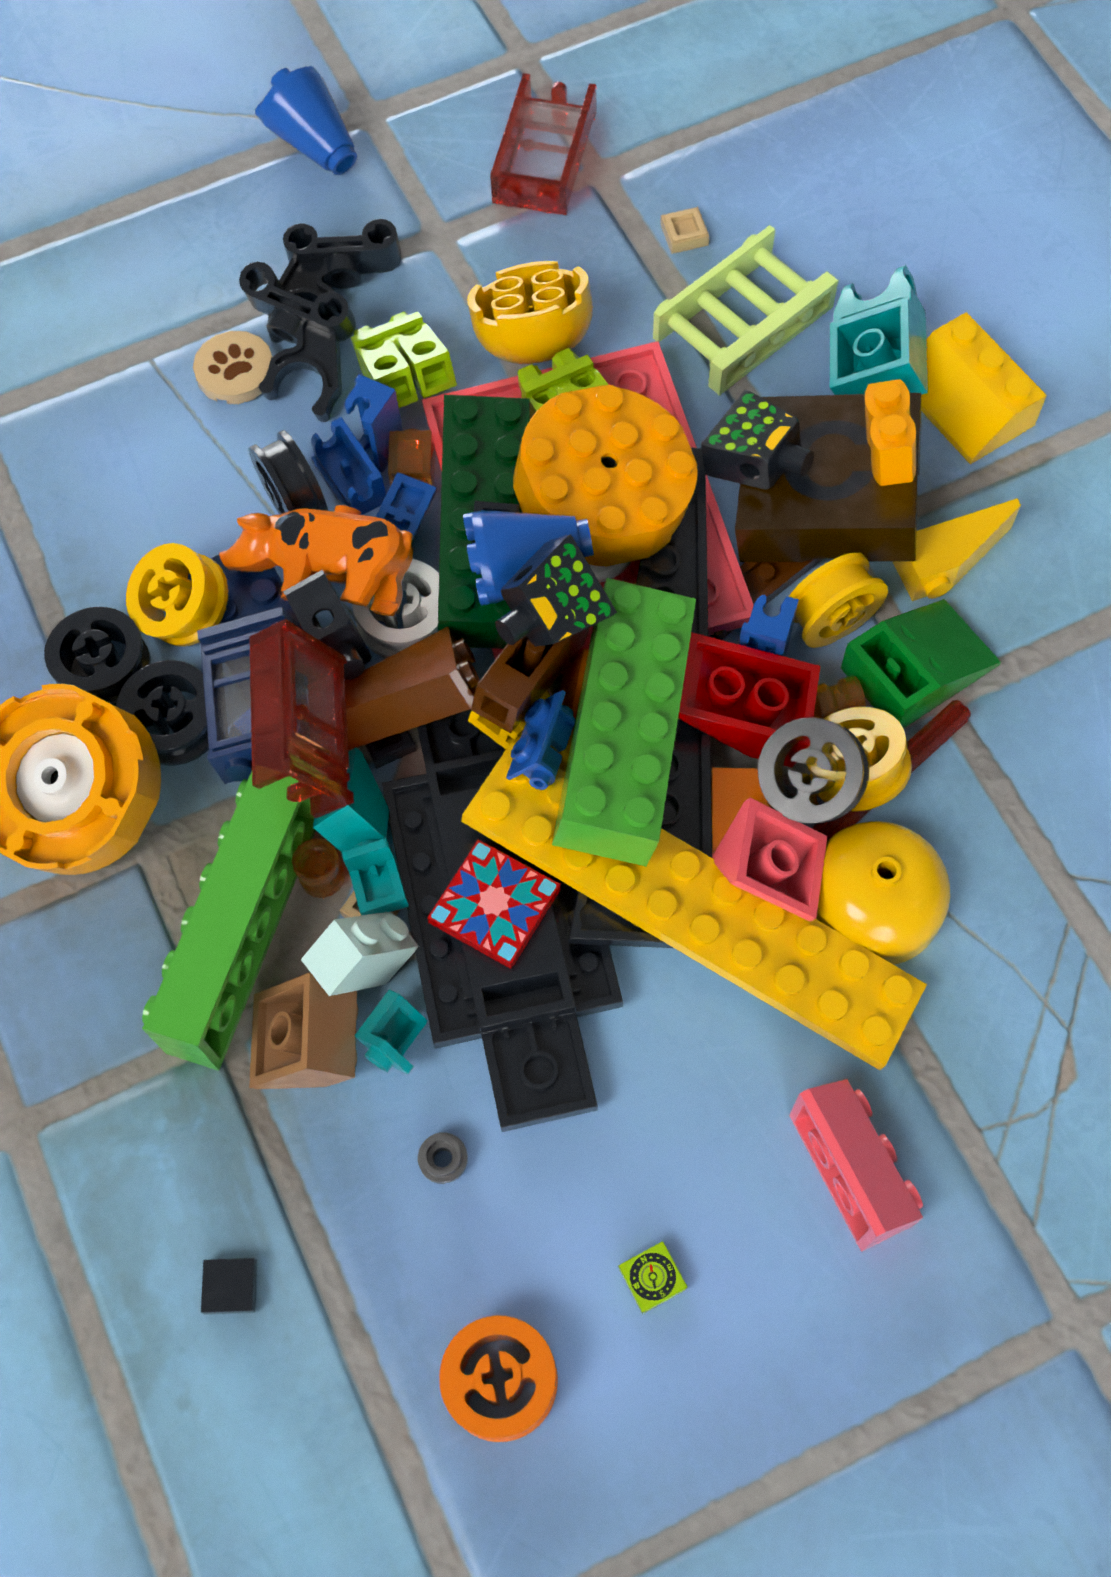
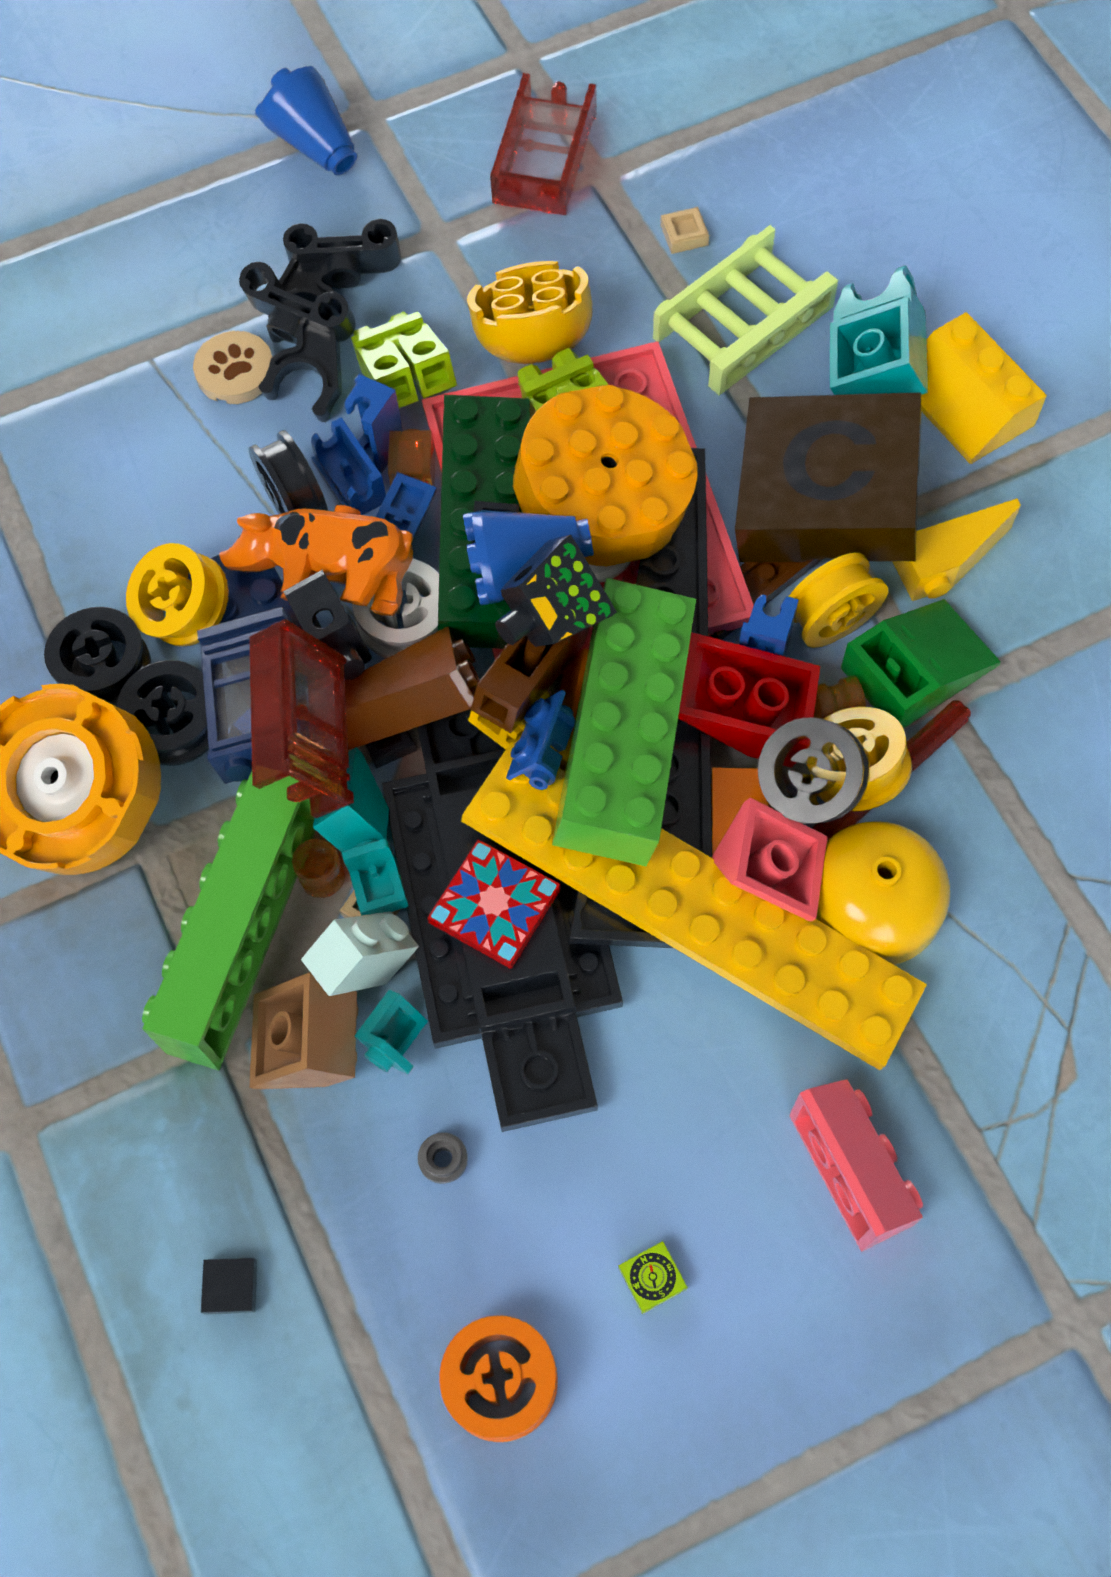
(755, 444): black torso -> none
(890, 432): light orange brick -> none

